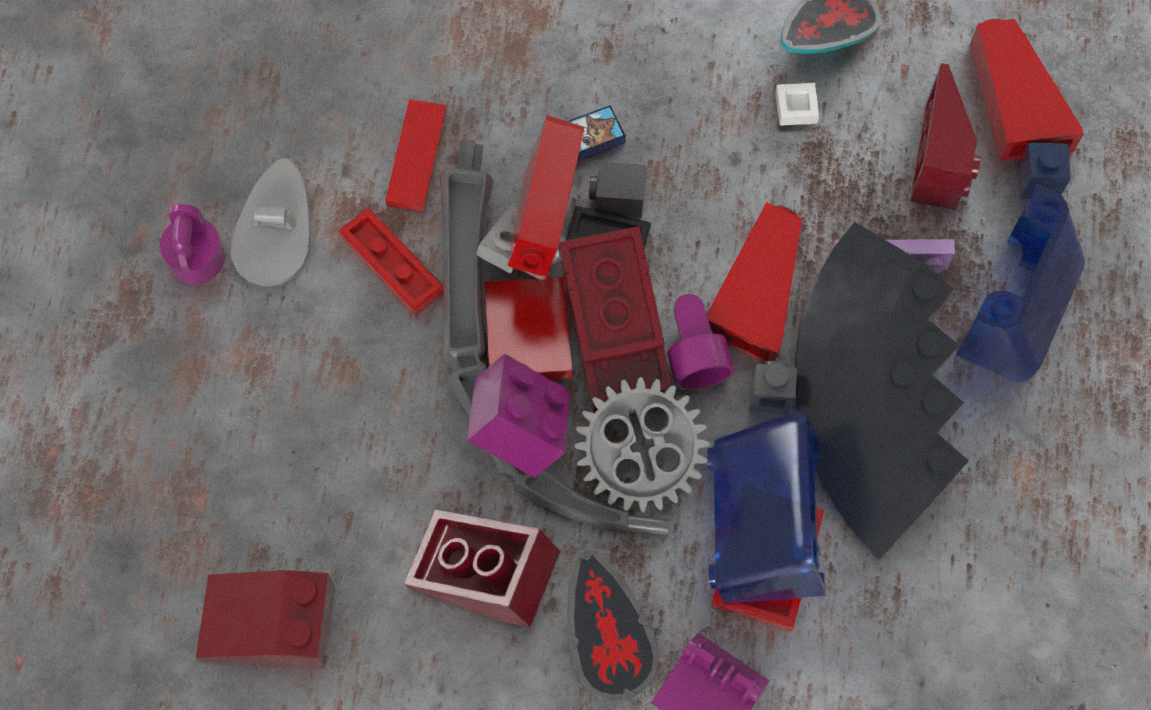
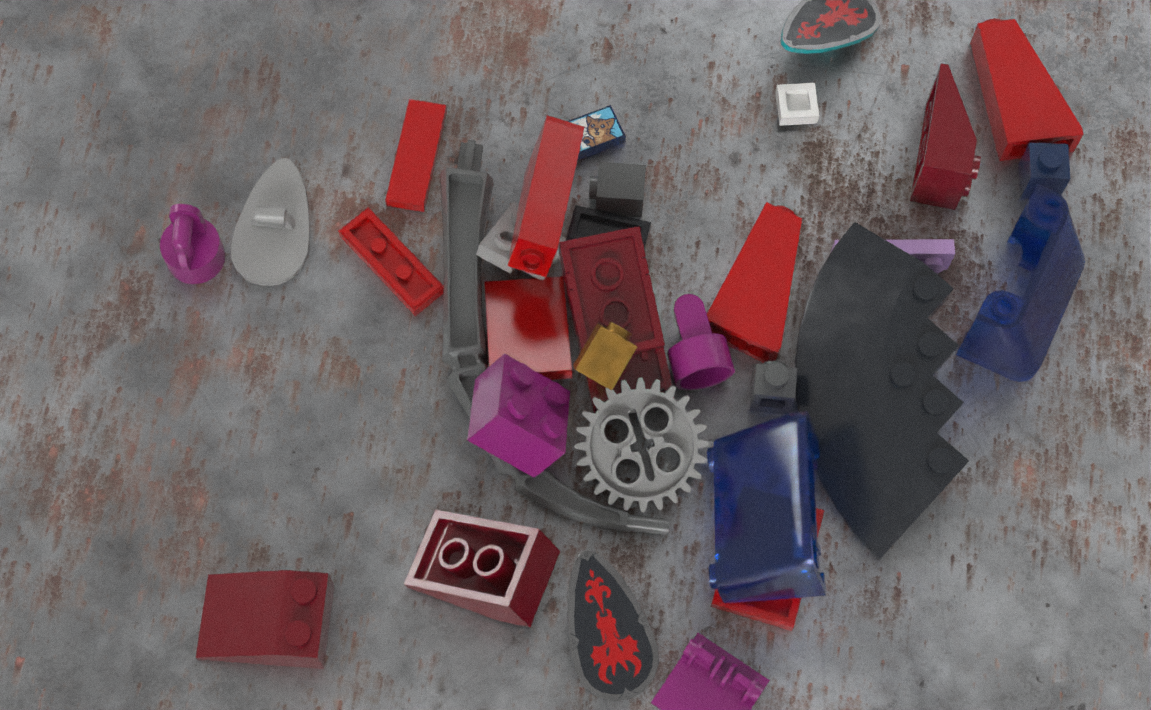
(605, 354): none -> pearl gold brick

